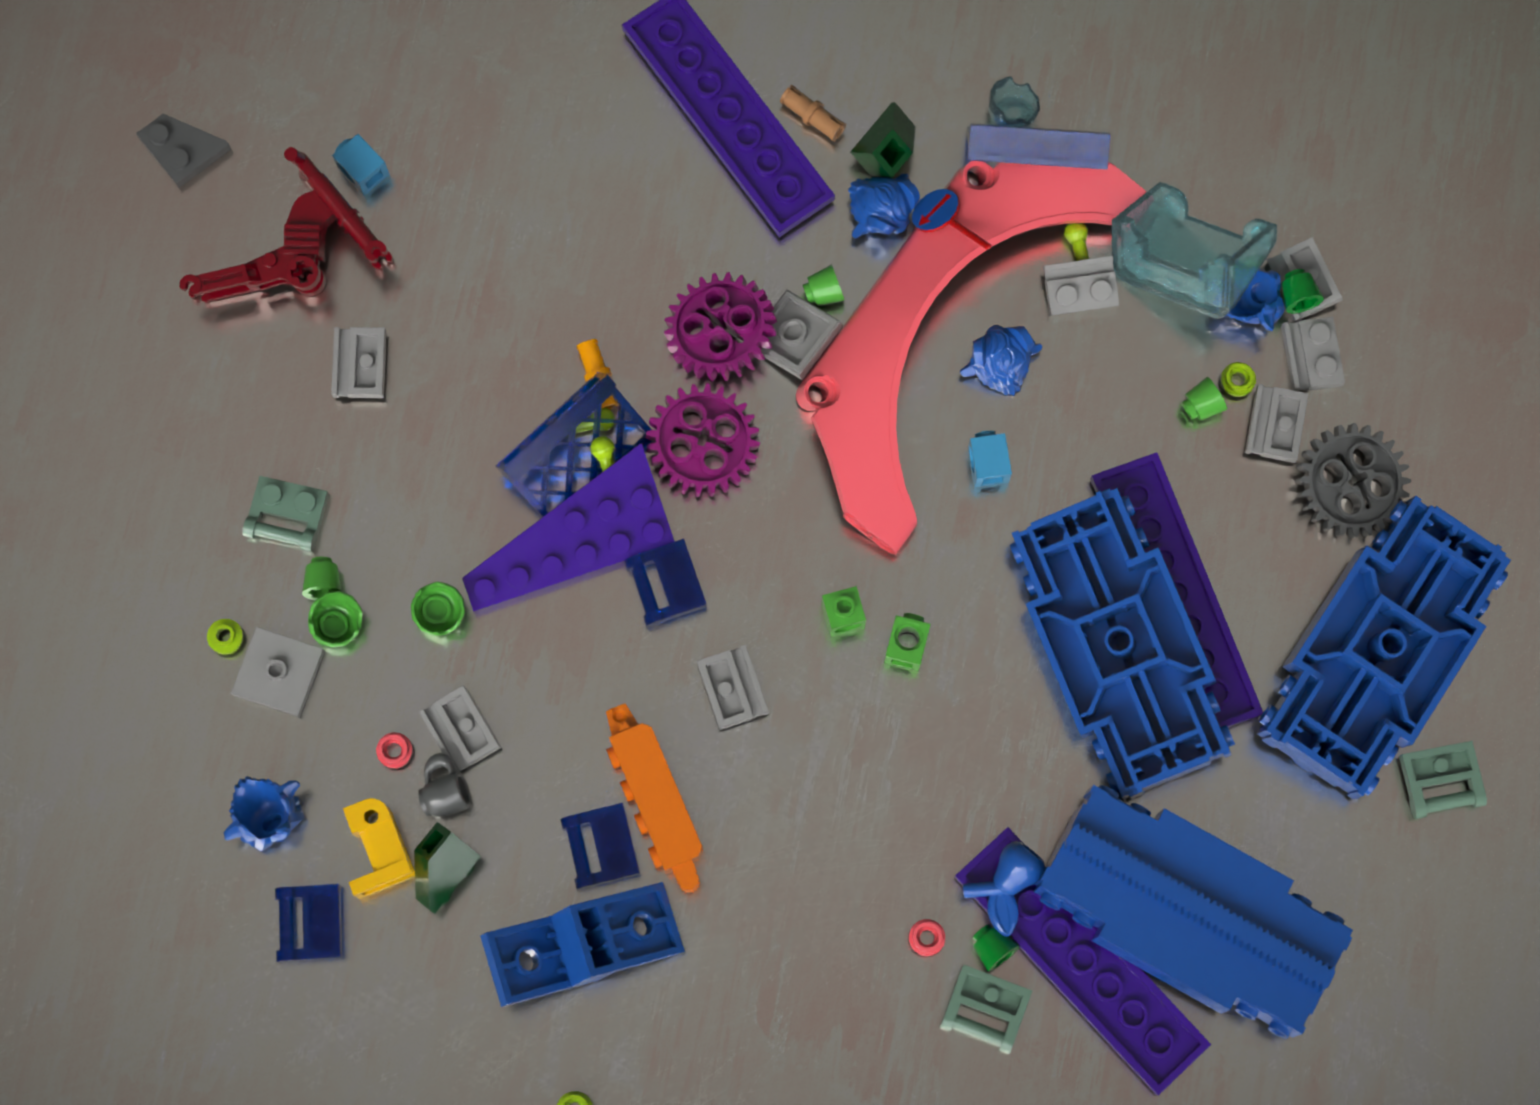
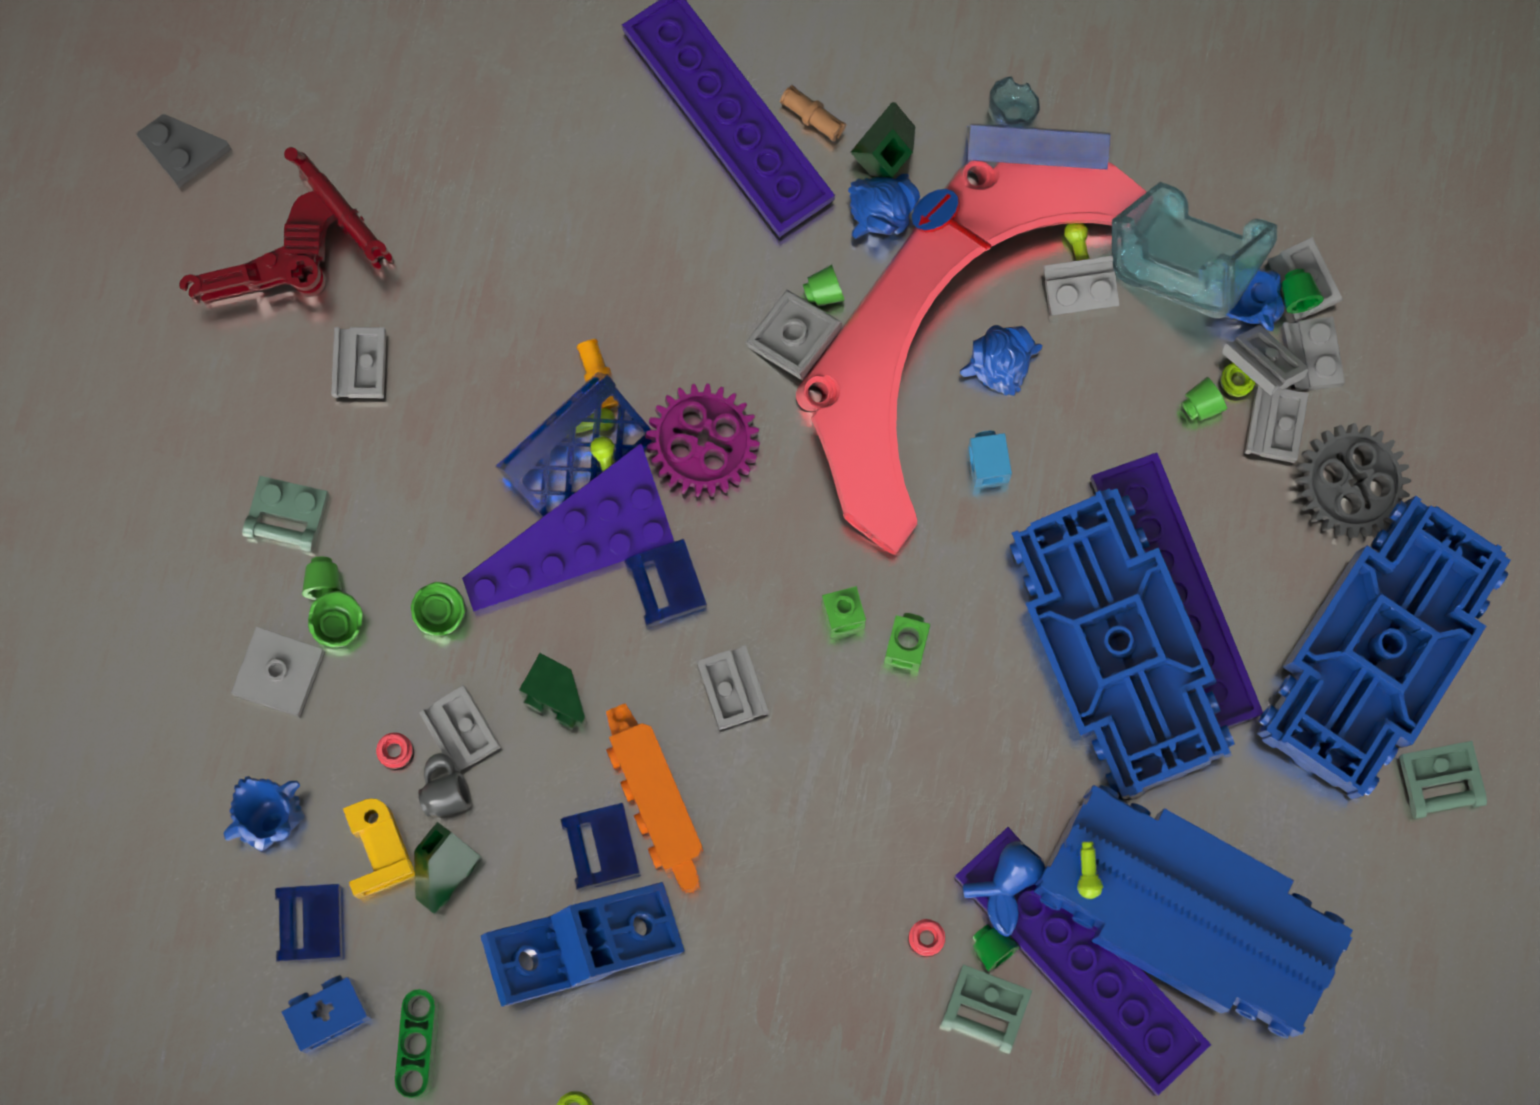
(232, 643): lime plate -> none
(313, 1031): none -> blue brick
(360, 164): dark azure brick -> none
(410, 1026): none -> green beam
(553, 688): none -> dark green slope
(741, 303): magenta gear -> none
(1089, 884): none -> lime piece
(1265, 360): none -> light grey plate

